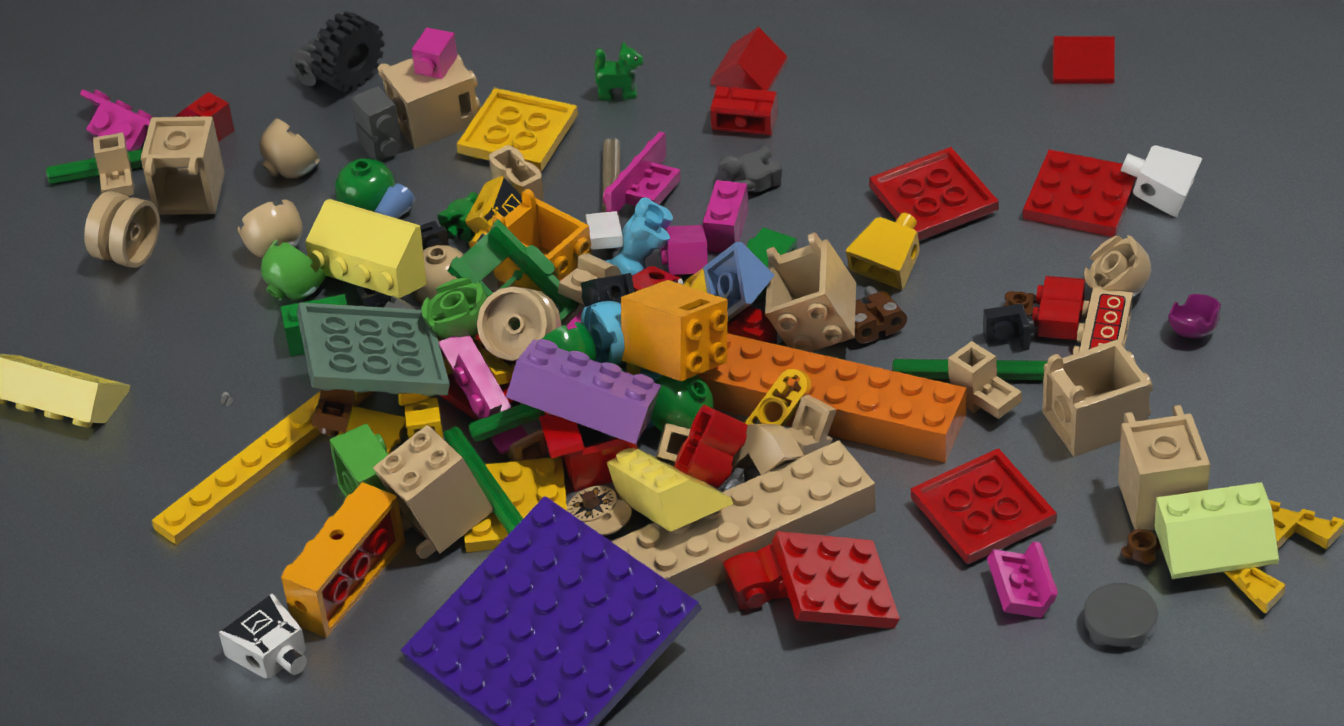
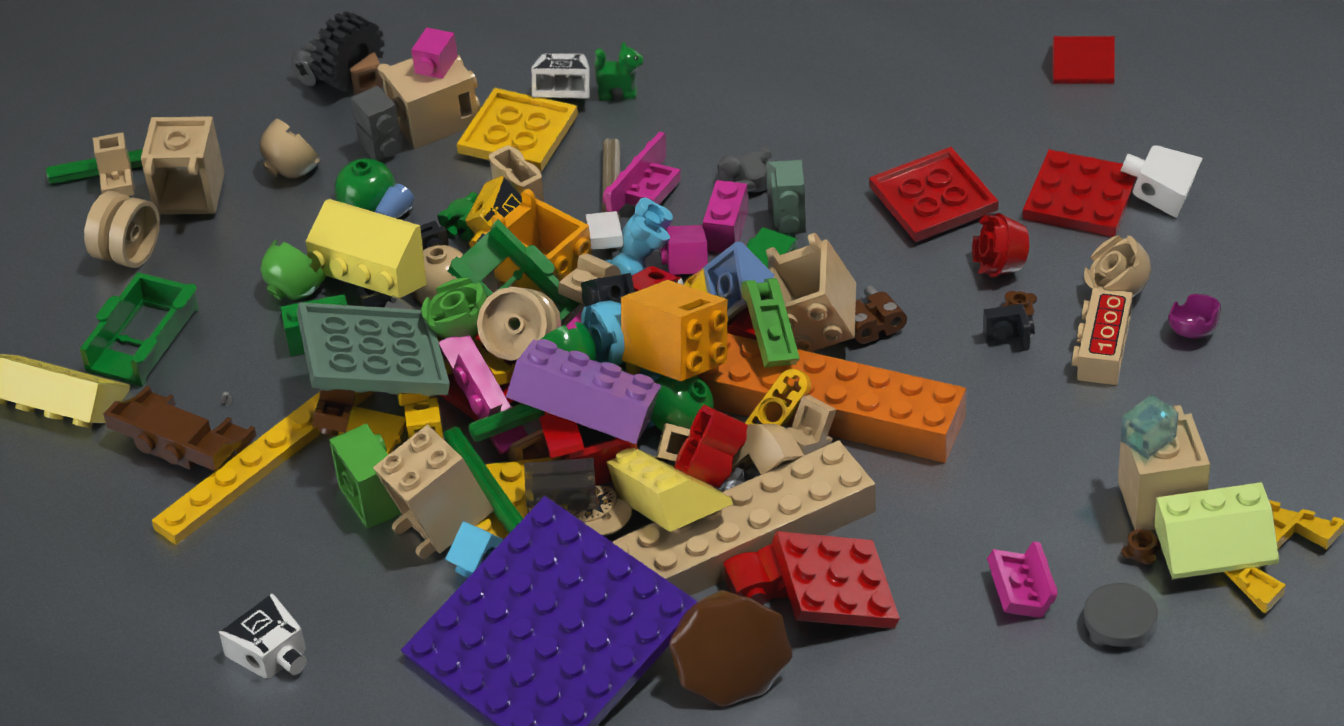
(117, 118): dark pink bracket -> none
(118, 314): none -> green piece
(175, 433): none -> reddish brown bracket
(213, 106): red slope -> none
(269, 224): tan cylinder -> none
(343, 559): light orange brick -> none
(366, 74): none -> medium nougat slope
(471, 548): none -> medium azure brick
(561, 76): none -> white torso
(563, 481): none -> clear smoke brick
(729, 648): none -> reddish brown piece
(744, 110): red brick -> none
(751, 63): red slope -> none
(770, 322): none -> bright green plate
(786, 195): none -> sand green window
(886, 250): yellow torso -> none
(938, 369): green axle -> none
(977, 371): tan brick -> none
(983, 505): red plate -> none
(1001, 245): none -> red cone
(1060, 307): red brick -> none
(1091, 393): tan container -> none
(1149, 426): none -> clear light blue brick

